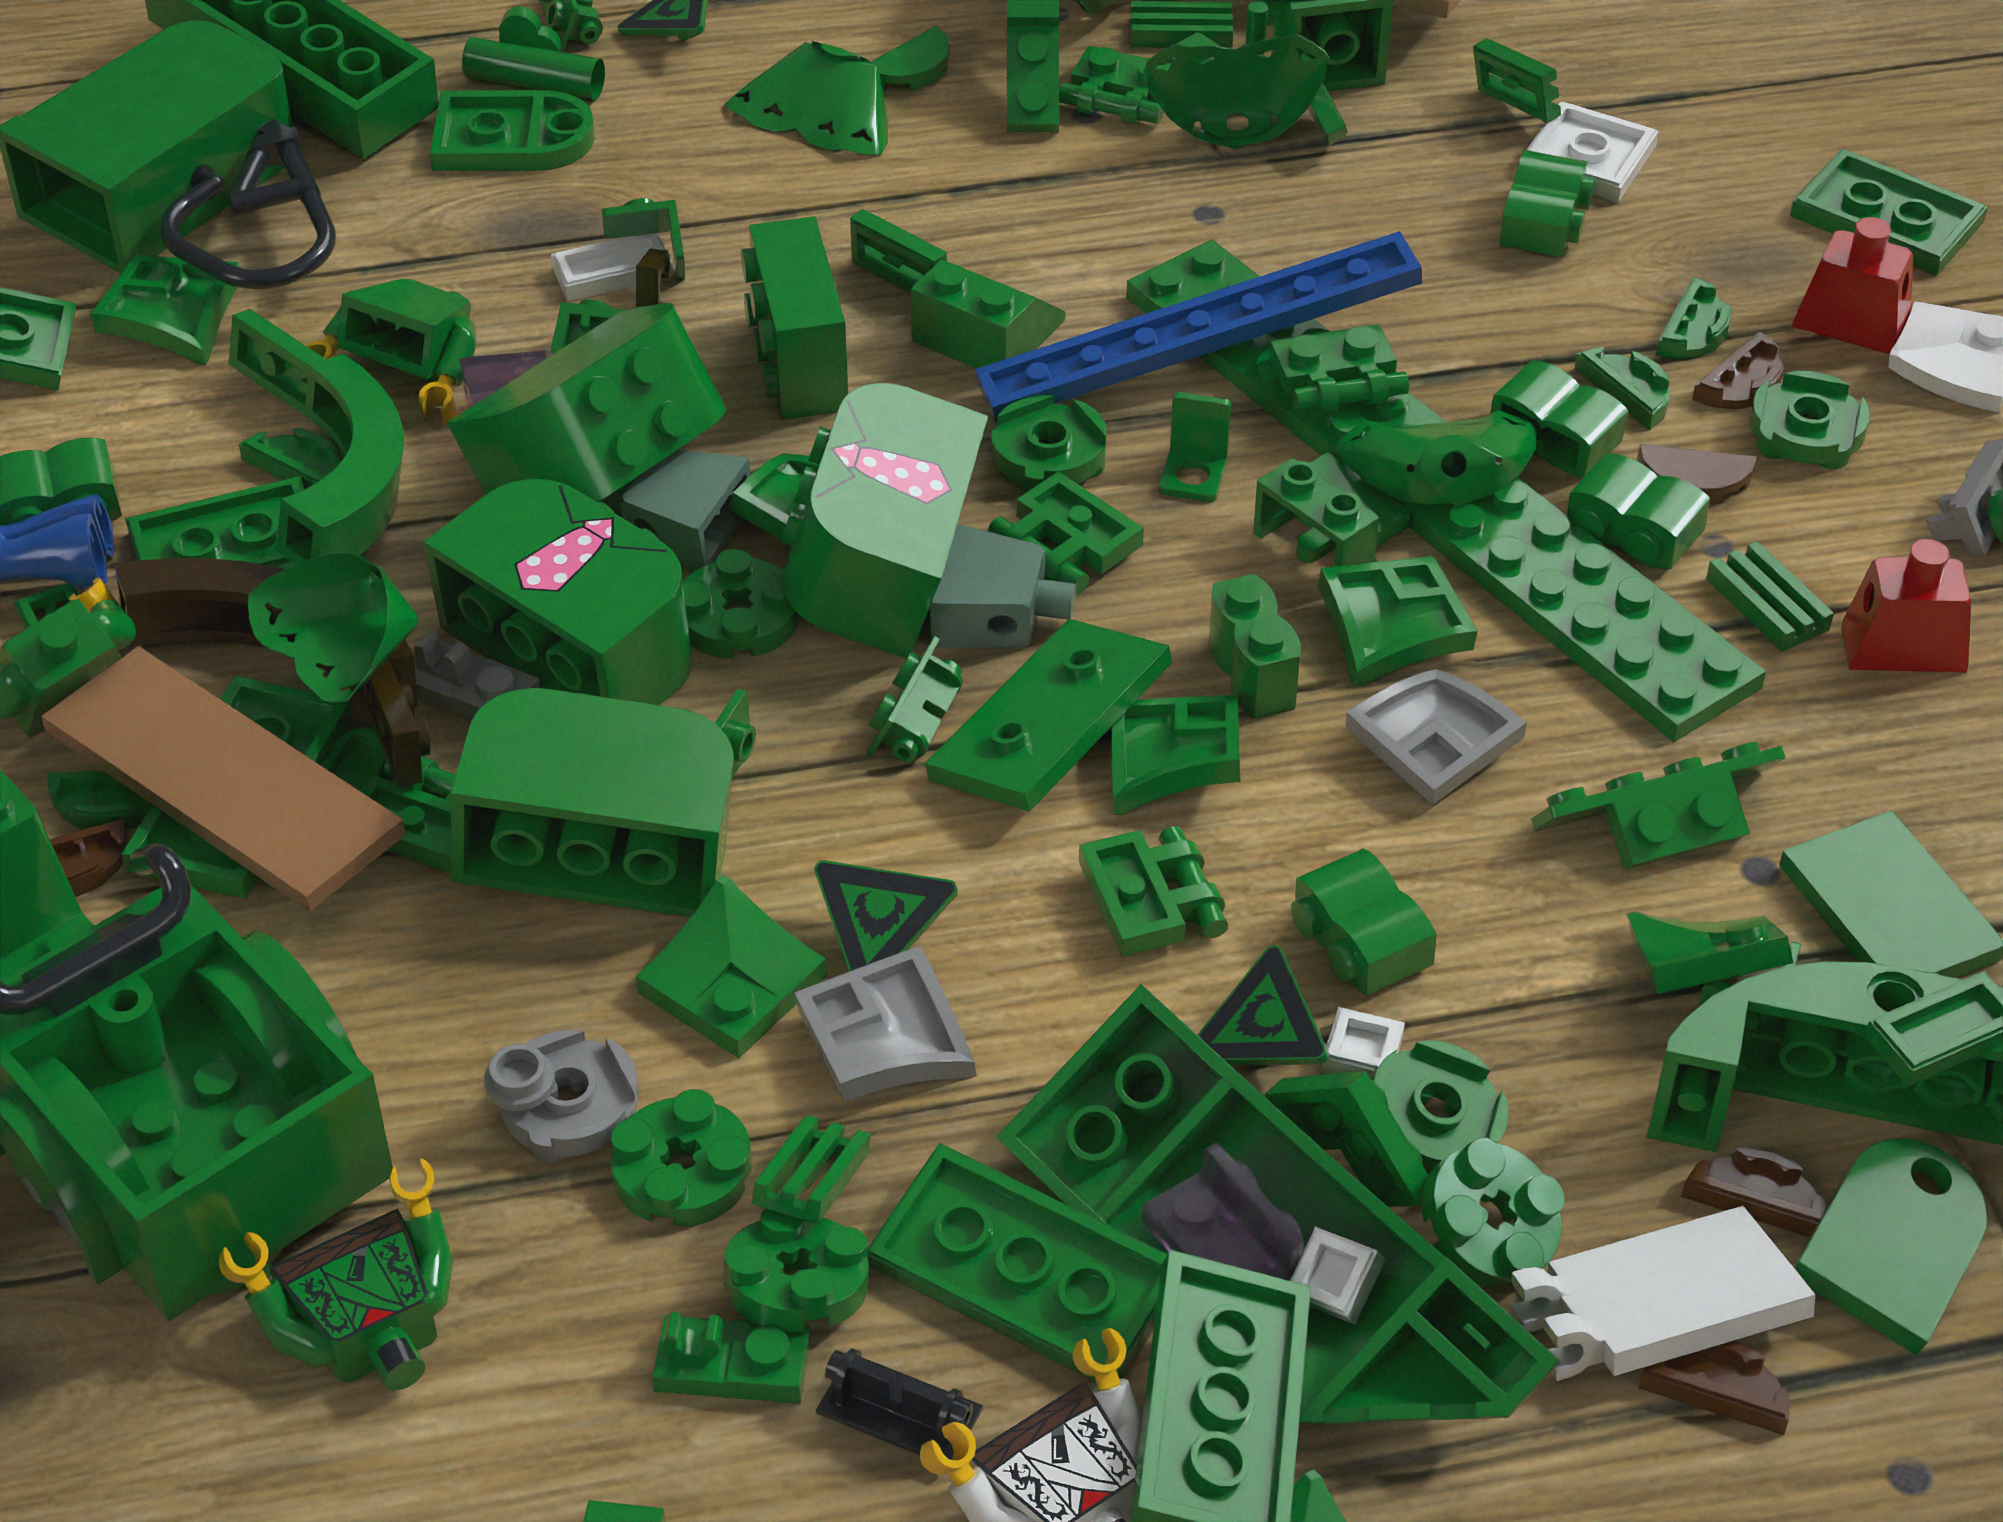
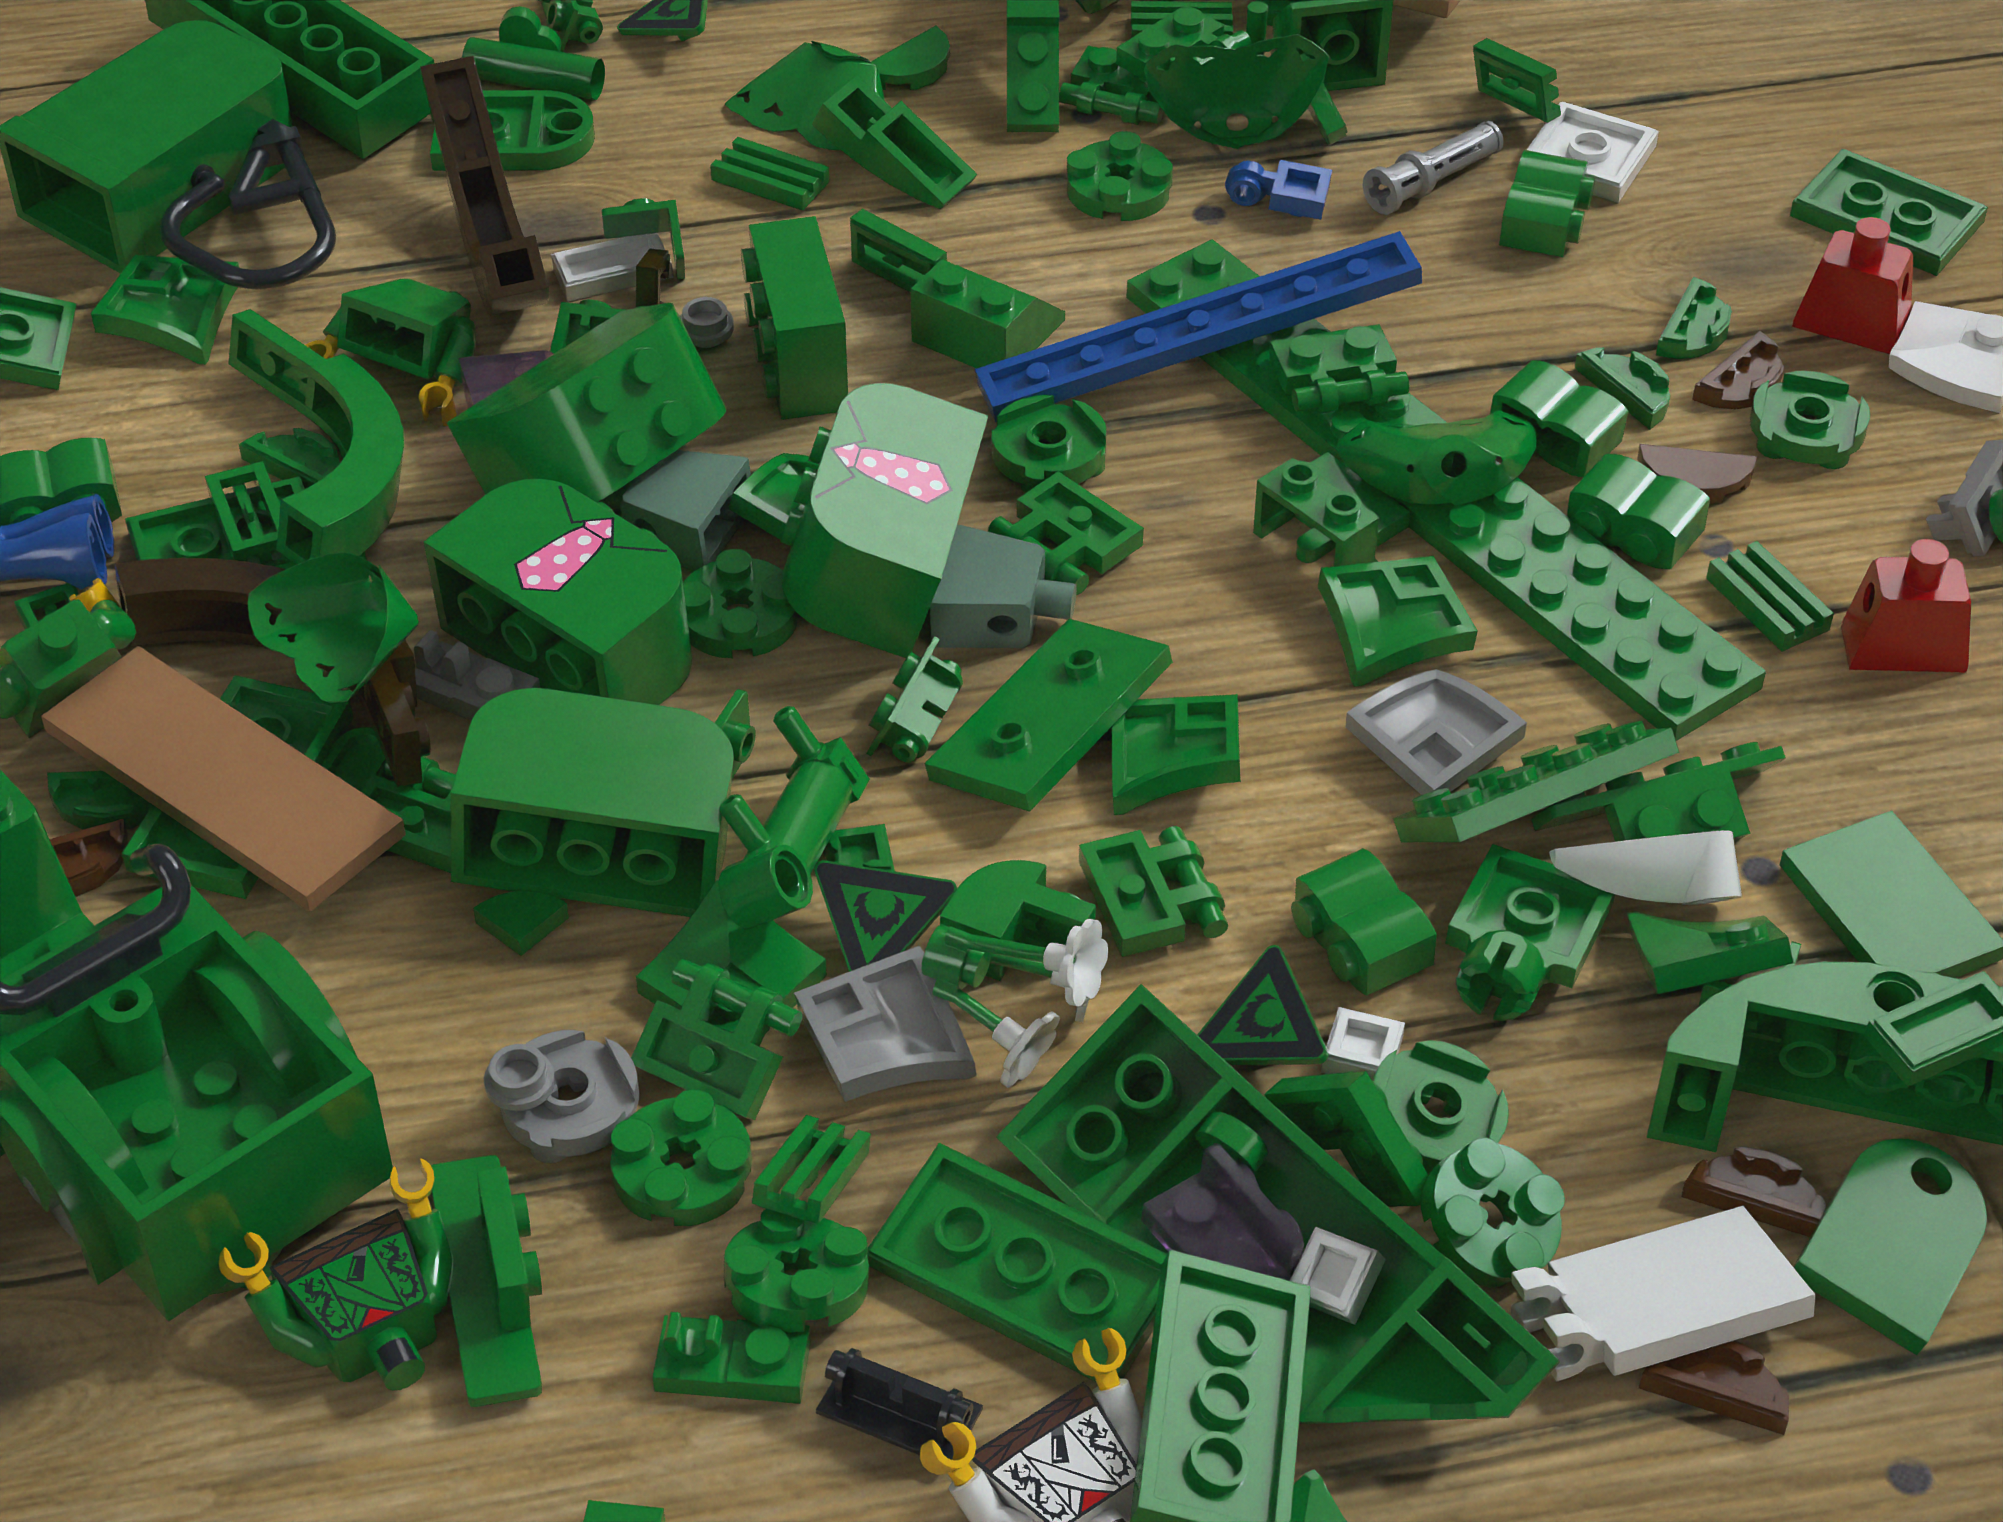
(235, 478): none -> green tile
(489, 1279): none -> green bracket
(501, 258): none -> dark brown arch
(521, 917): none -> green tile
(705, 1057): none -> green plate
(707, 321): none -> light grey plate
(770, 173): none -> green tile
(785, 849): none -> green piece
(861, 846): none -> green tile
(893, 144): none -> green slope
(964, 958): none -> plant
(1016, 906): none -> green brick
(1119, 178): none -> green plate
(1182, 27): none -> green plate
(1197, 441): green bracket -> none
(1234, 1138): none -> green tile
(1254, 645): green brick -> none
(1292, 189): none -> blue plate
(1418, 172): none -> light grey pin
(1522, 930): none -> green plate
(1543, 779): none -> green plate
(1658, 869): none -> white piece

